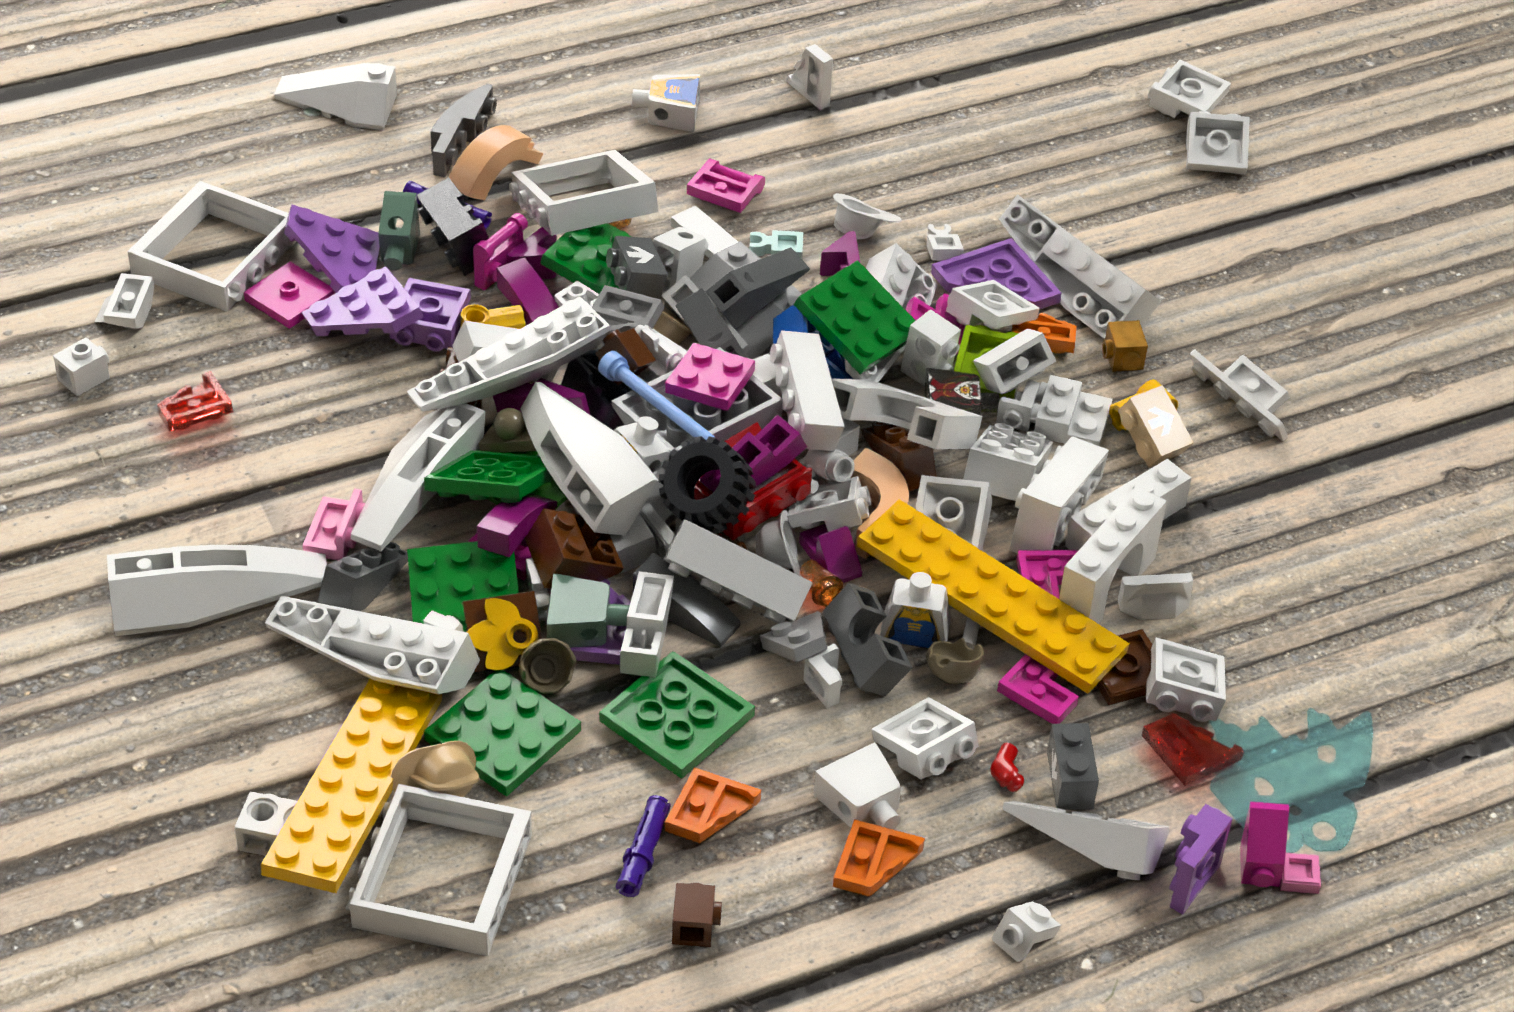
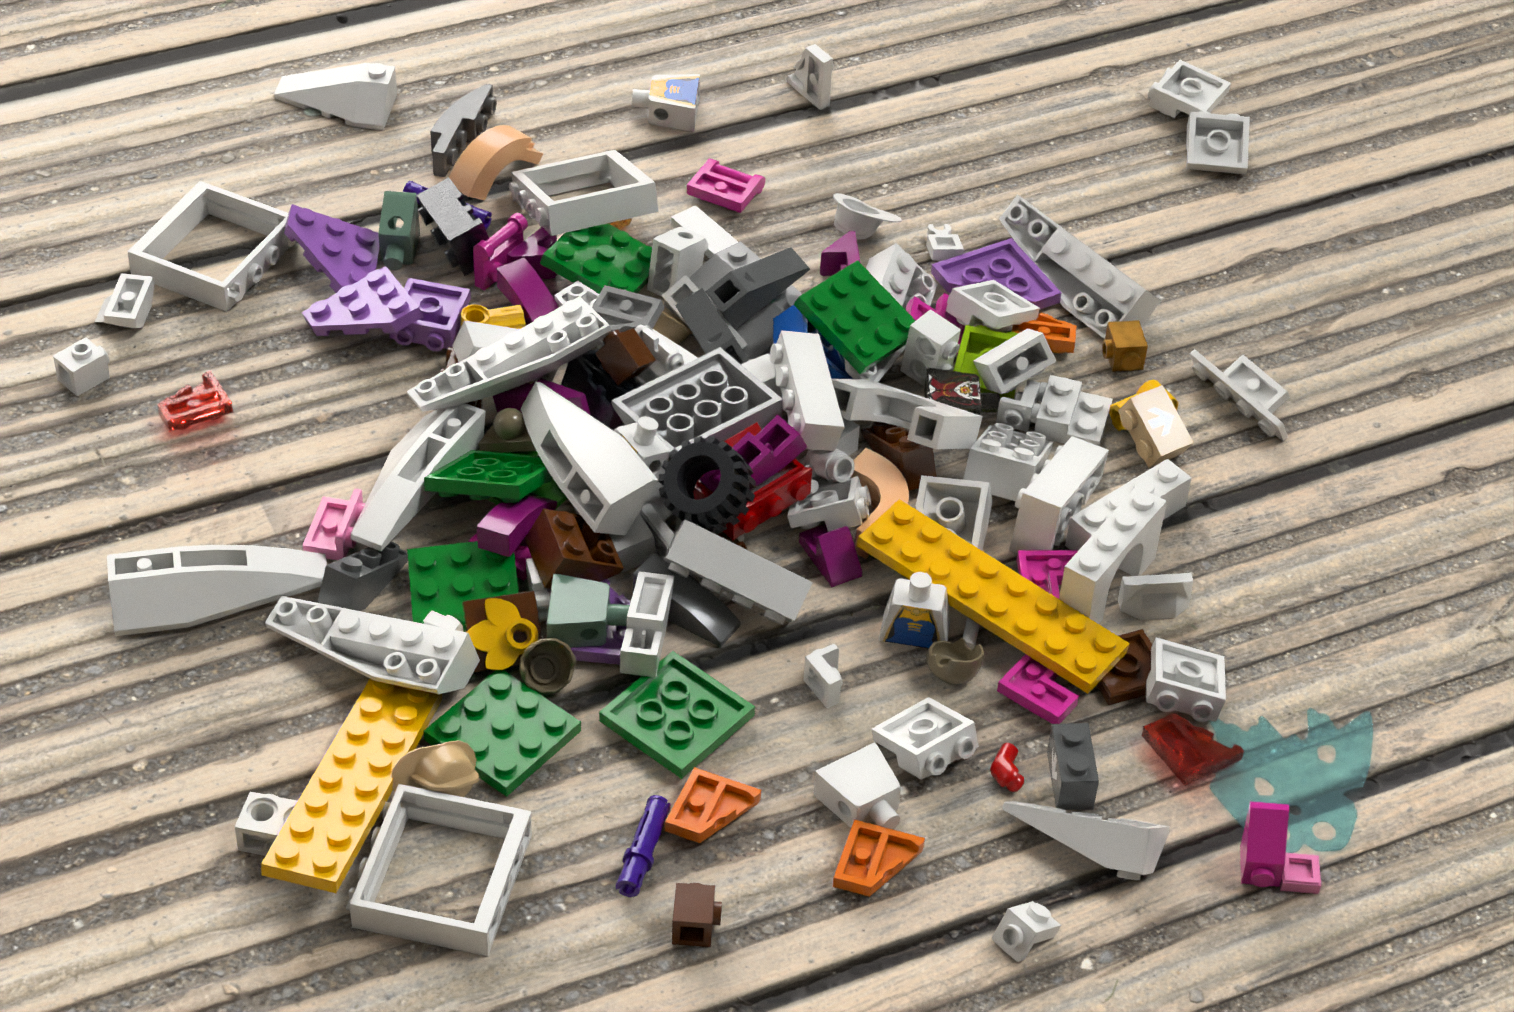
(287, 294): plate -> none
(616, 368): light blue piece -> none
(637, 266): dark grey brick -> none
(710, 376): plate -> none
(778, 543): white piece -> none
(780, 240): light aqua plate -> none
(797, 638): light grey wing -> none
(825, 584): clear orange cone -> none
(873, 659): dark grey arch -> none
(1198, 855): medium lavender plate -> none

